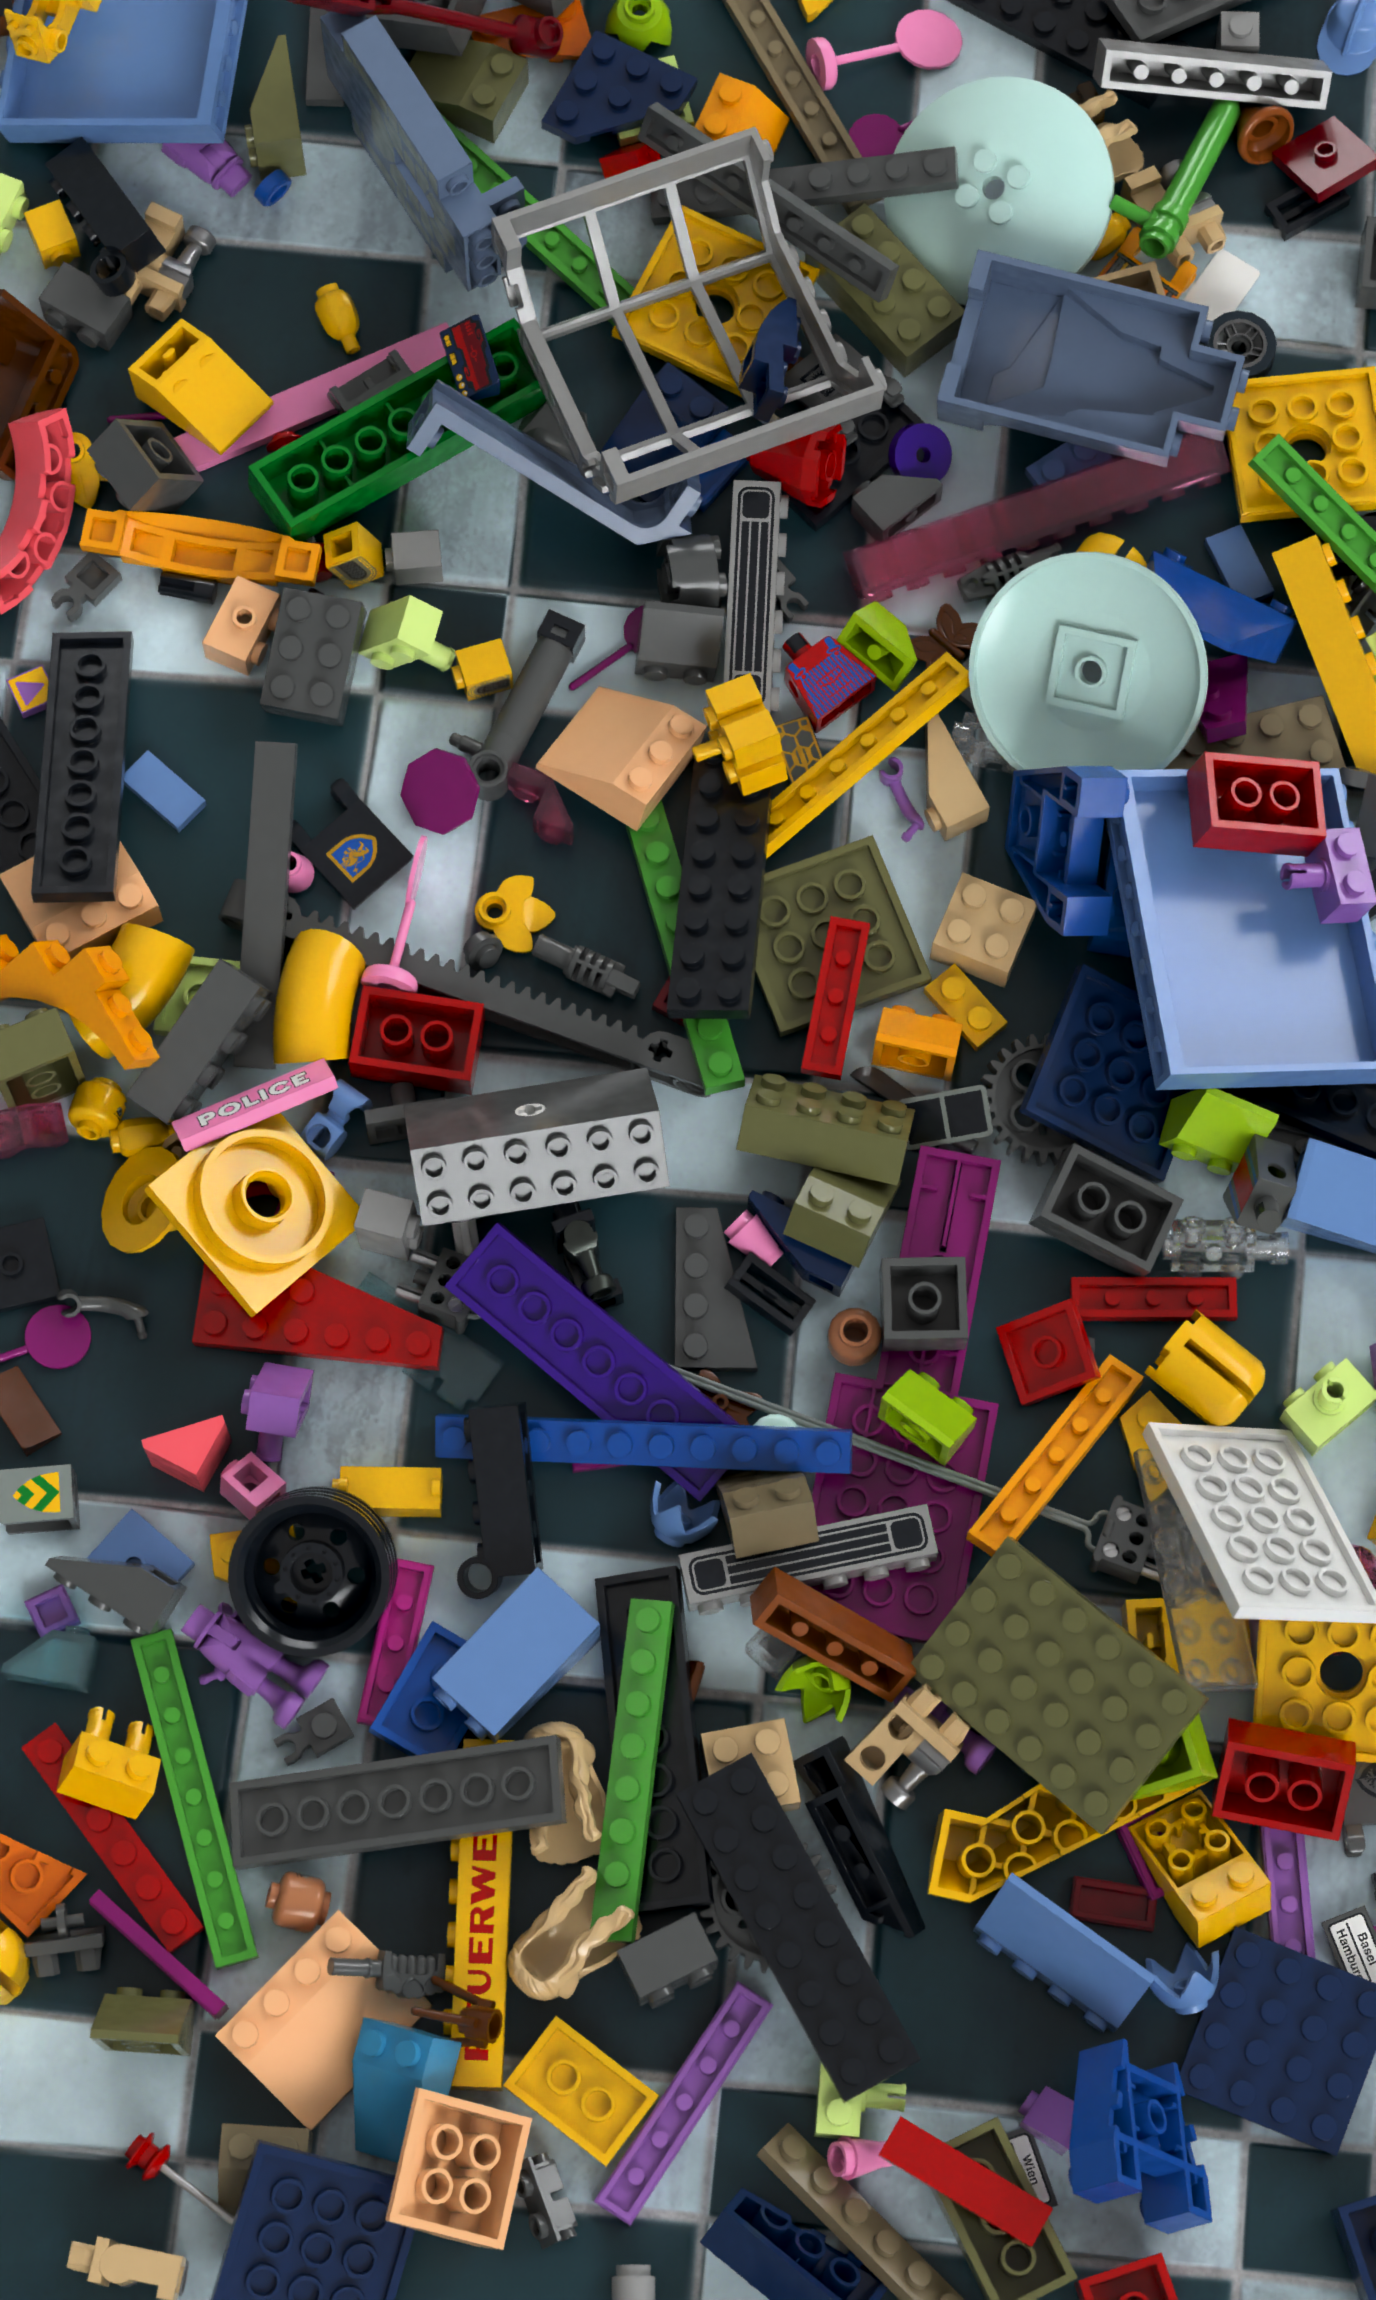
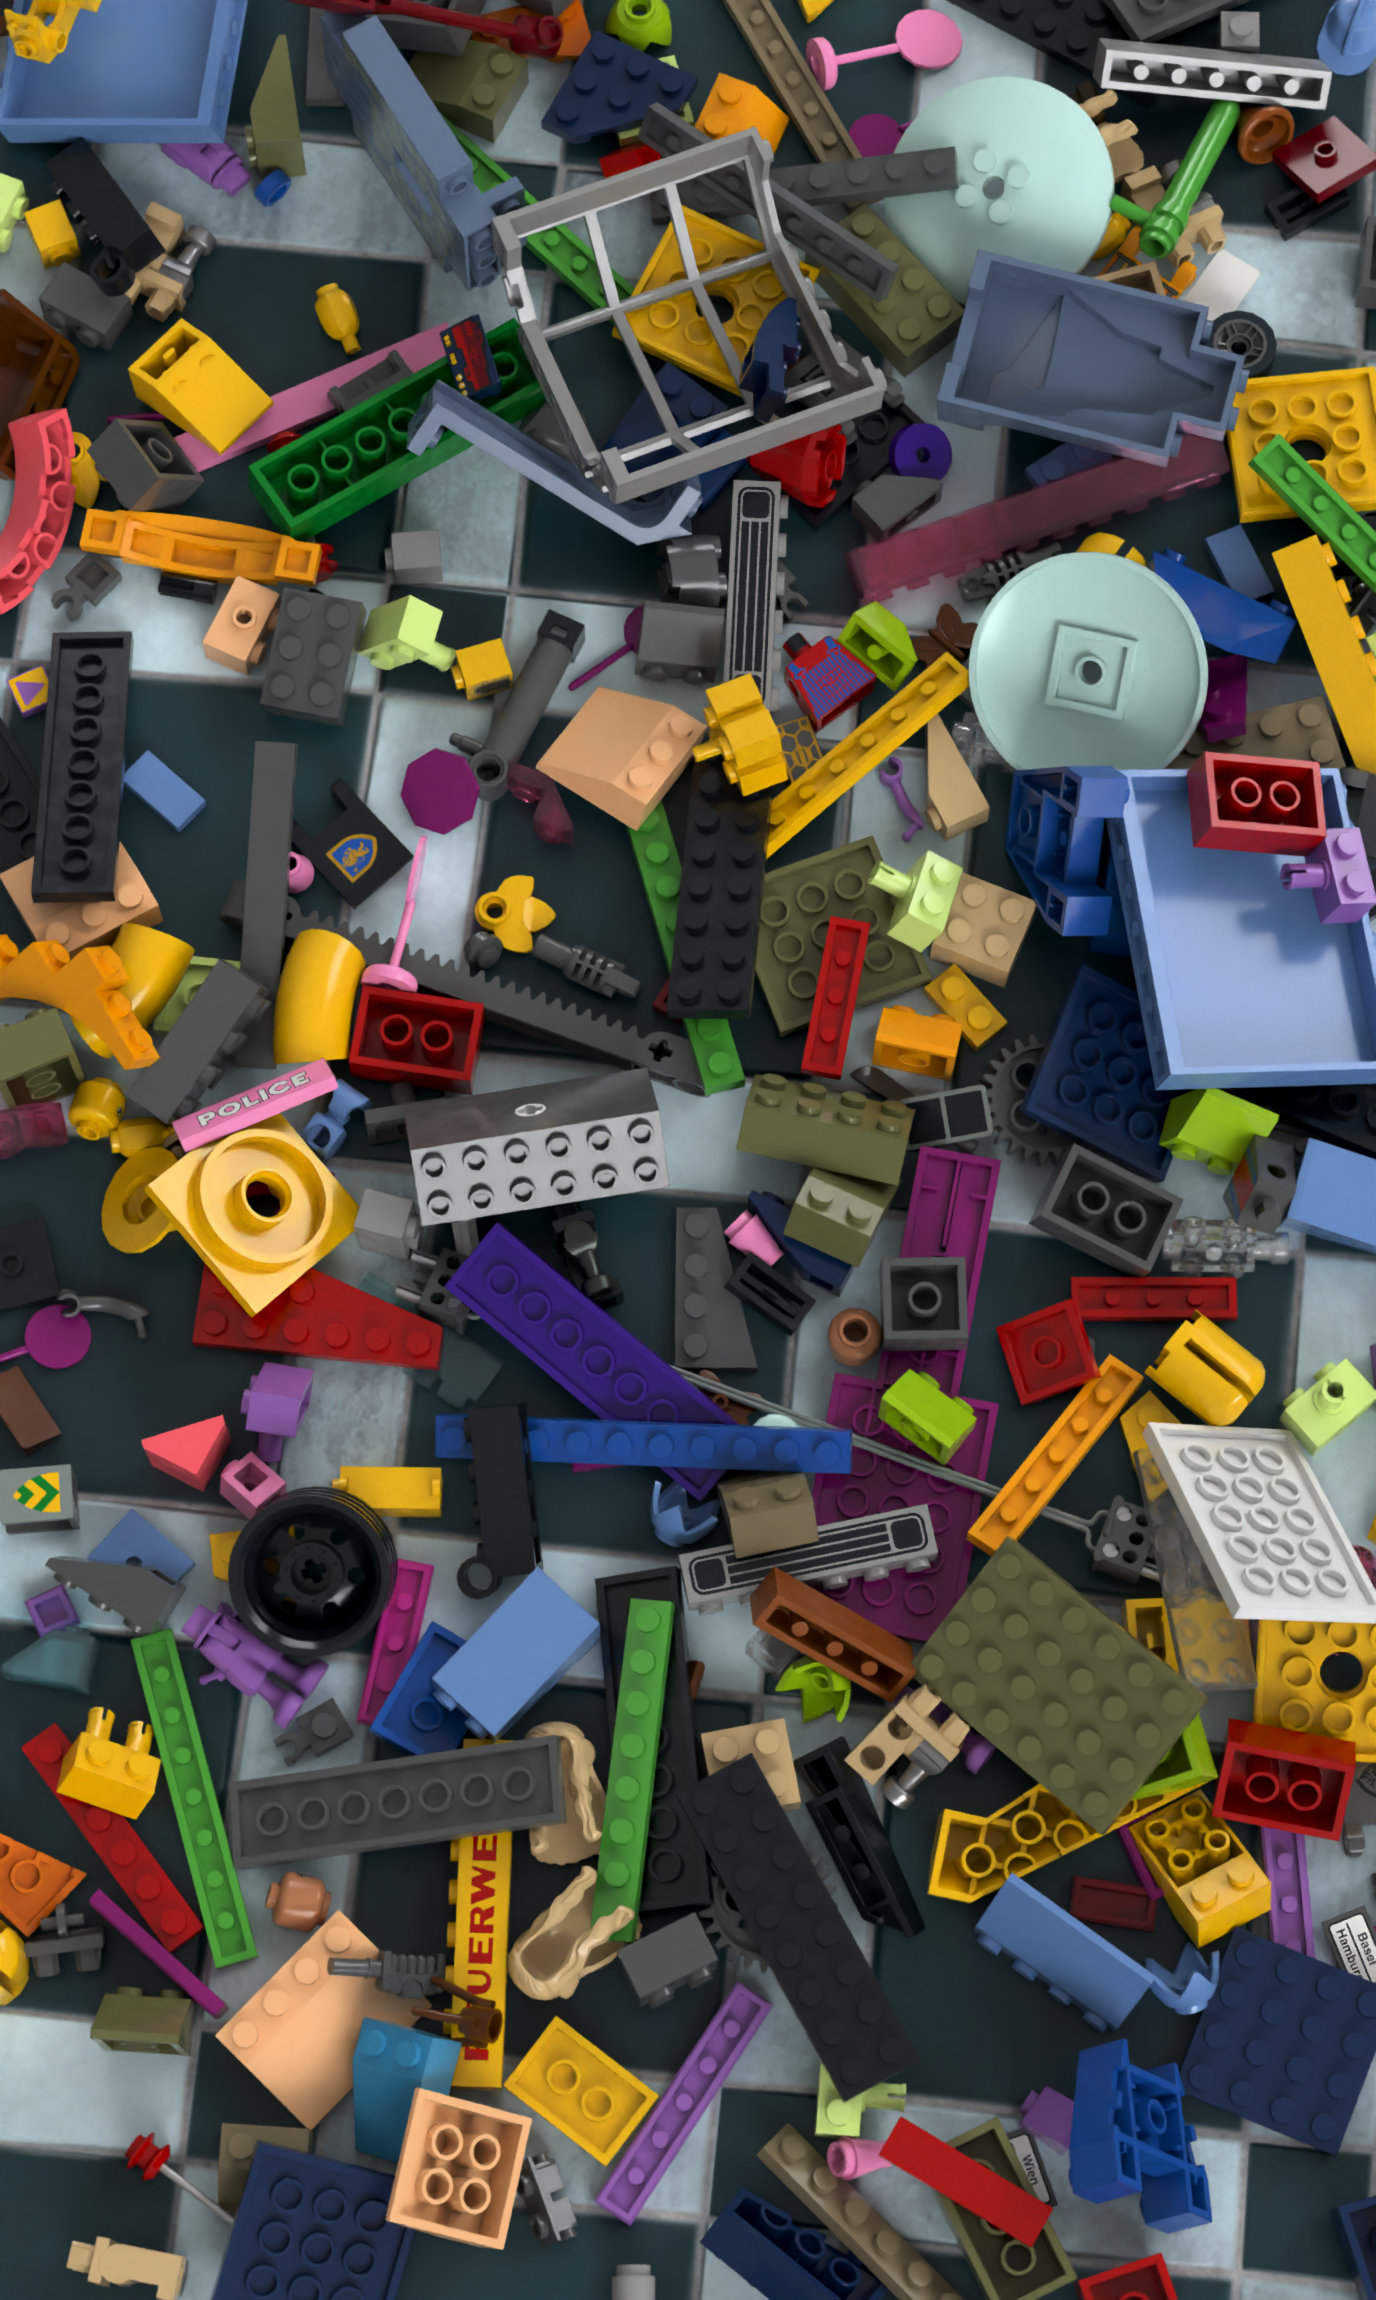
(353, 555): yellow brick -> none
(922, 896): none -> yellowish green brick

